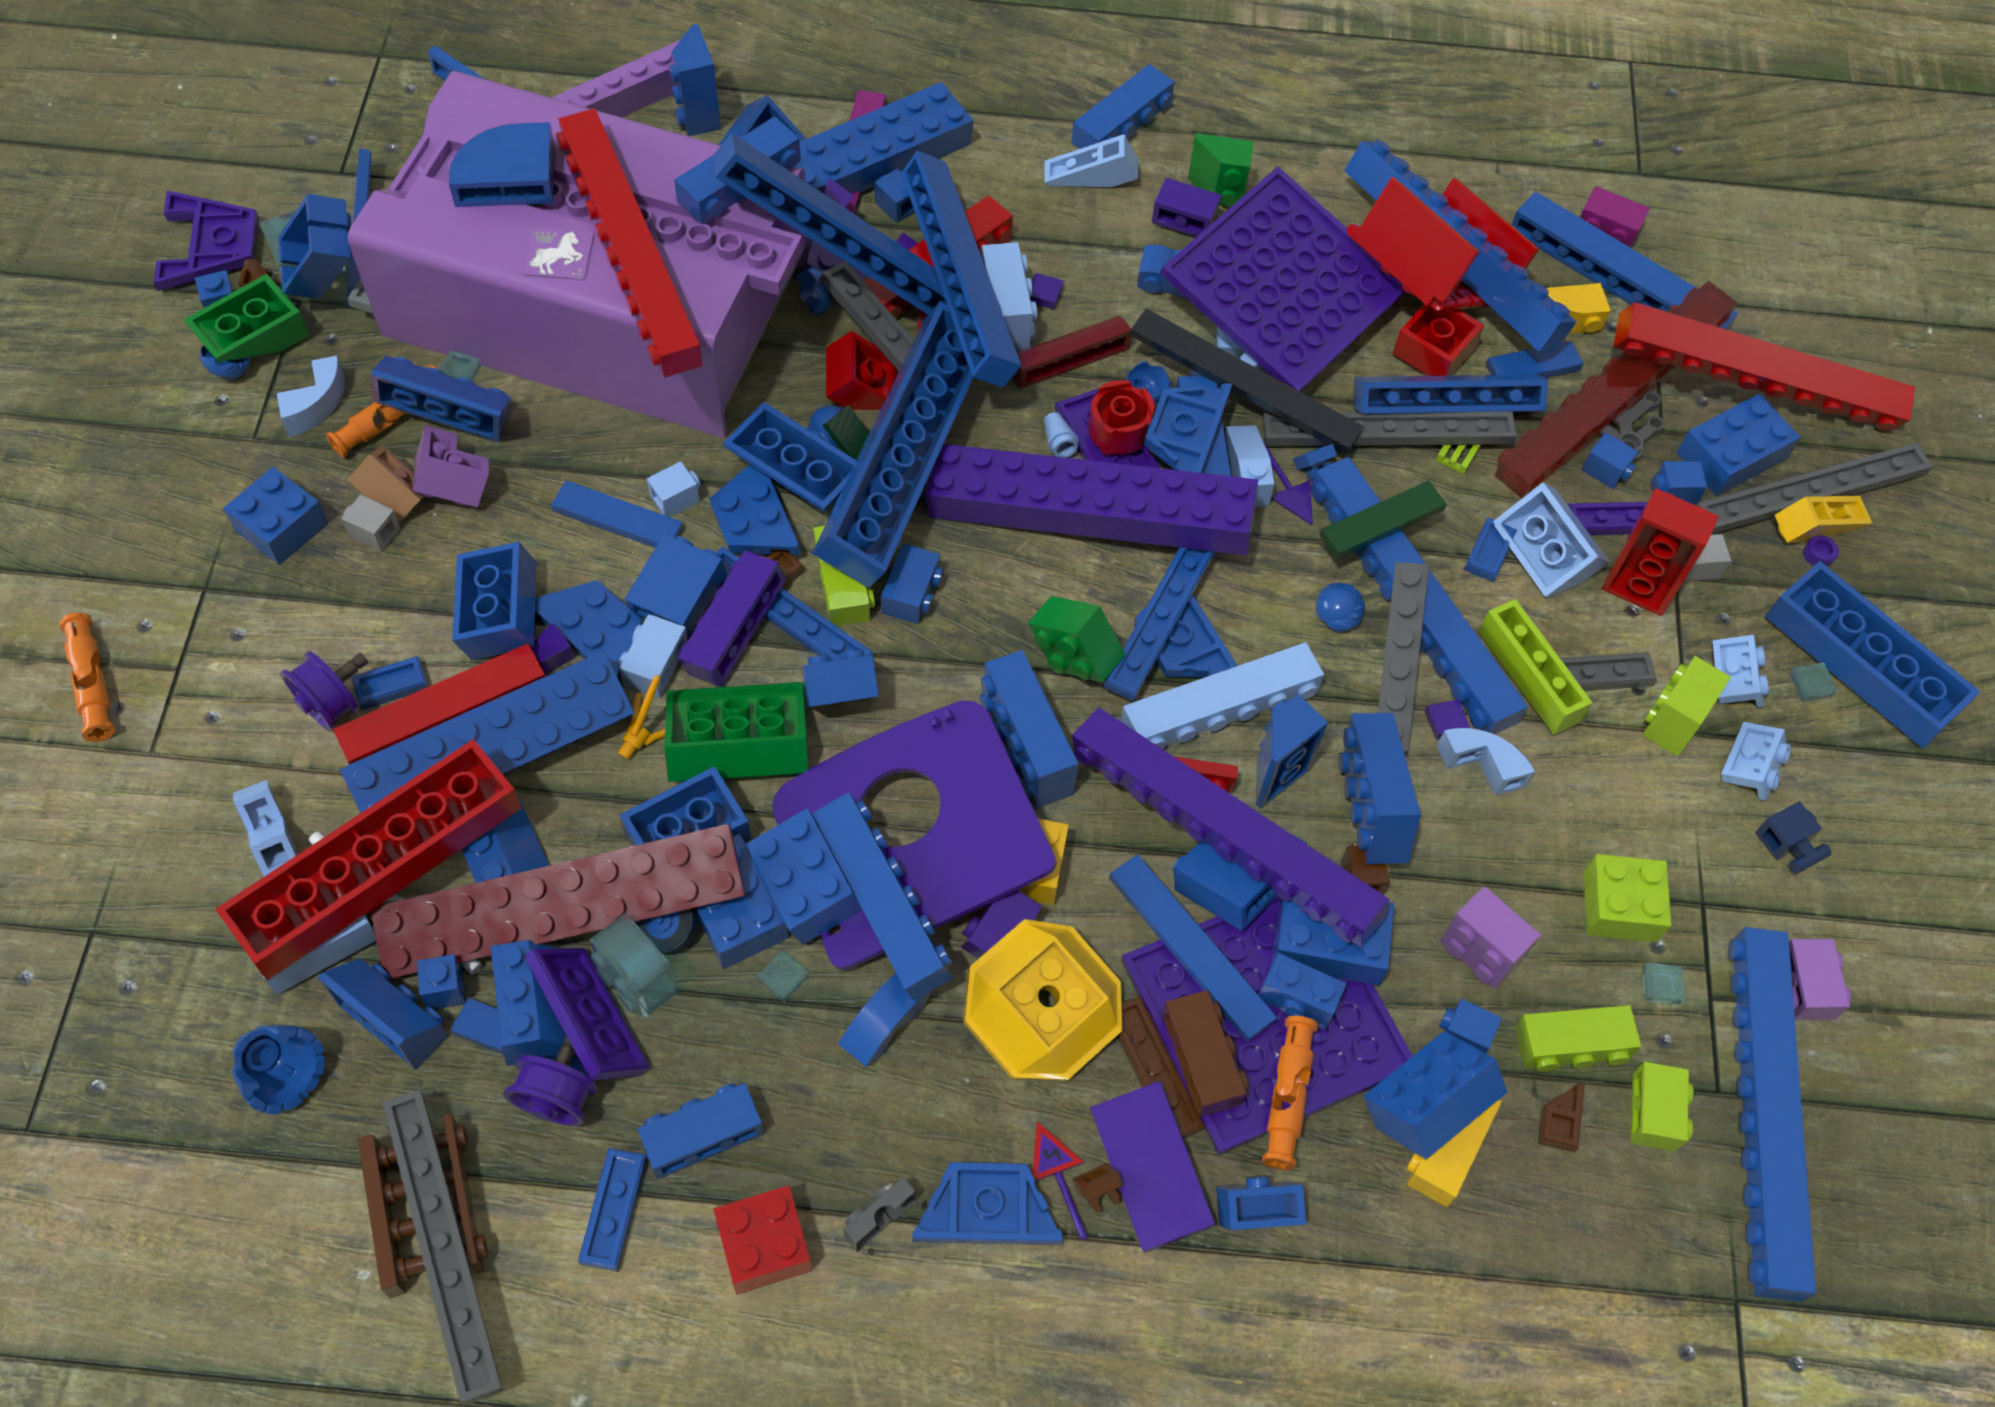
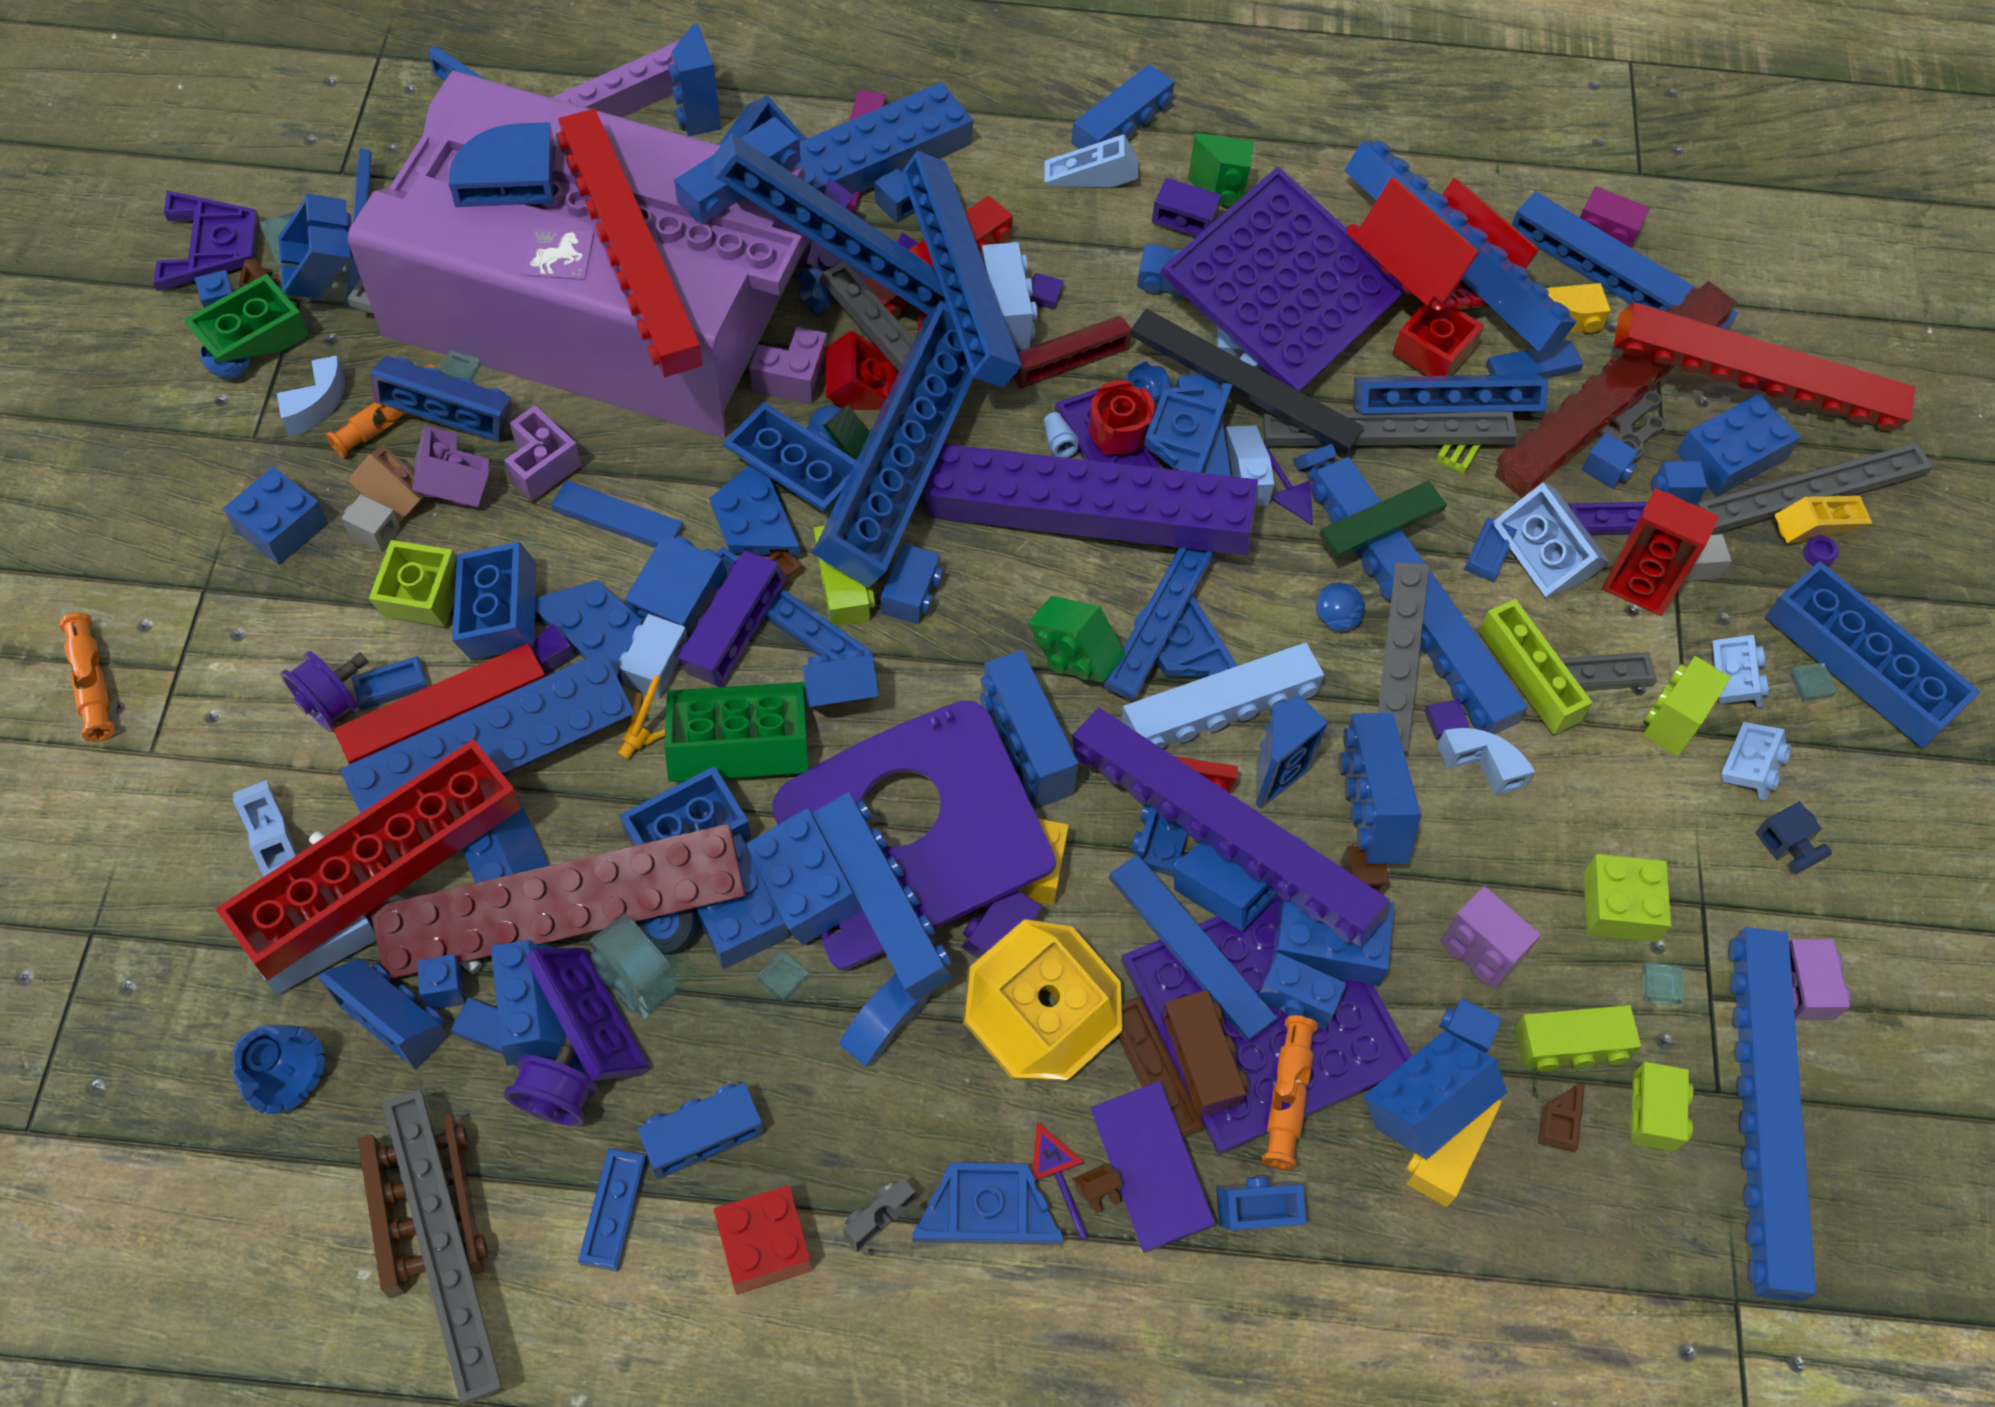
(416, 583): none -> lime brick
(543, 455): none -> medium lavender brick
(674, 489): light blue brick -> none
(790, 372): none -> medium lavender brick
(1160, 842): none -> blue bracket

